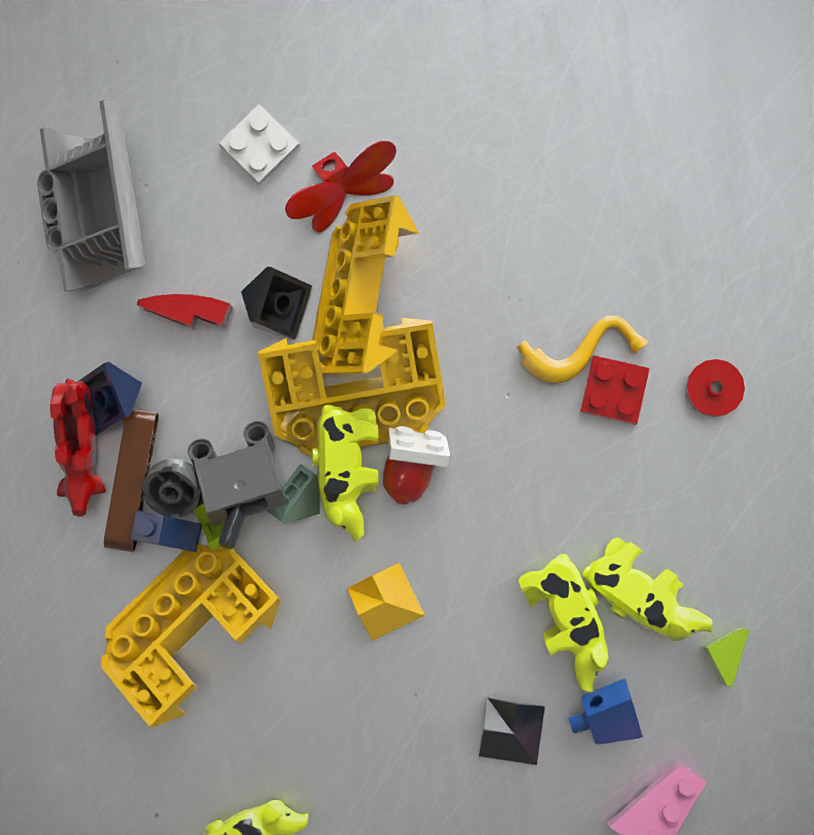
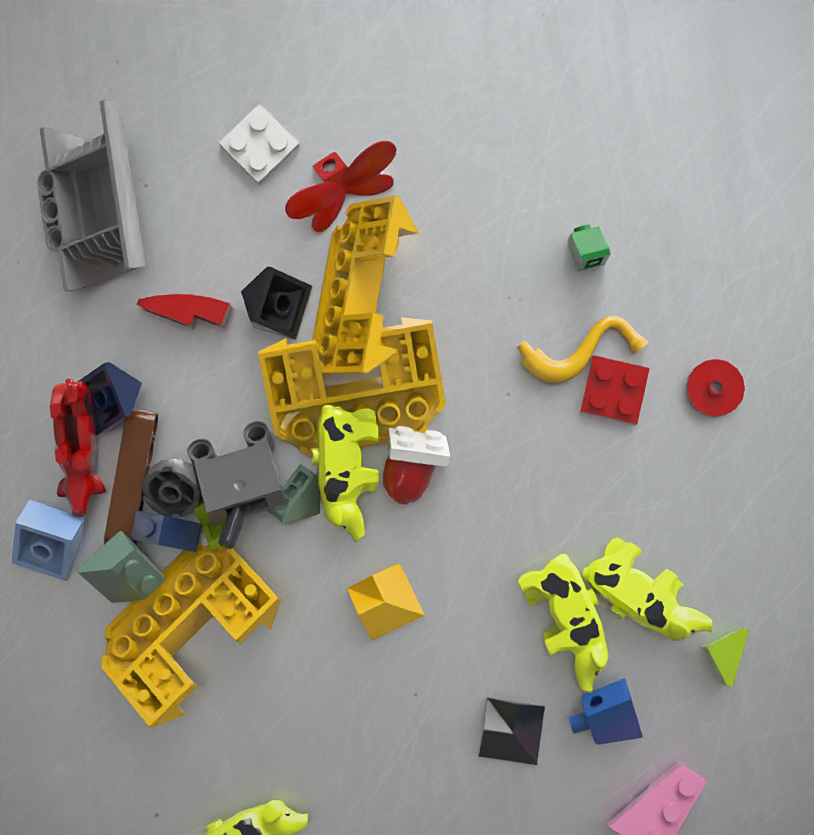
(47, 539): none -> light blue slope
(122, 571): none -> sand green slope
(588, 247): none -> slope

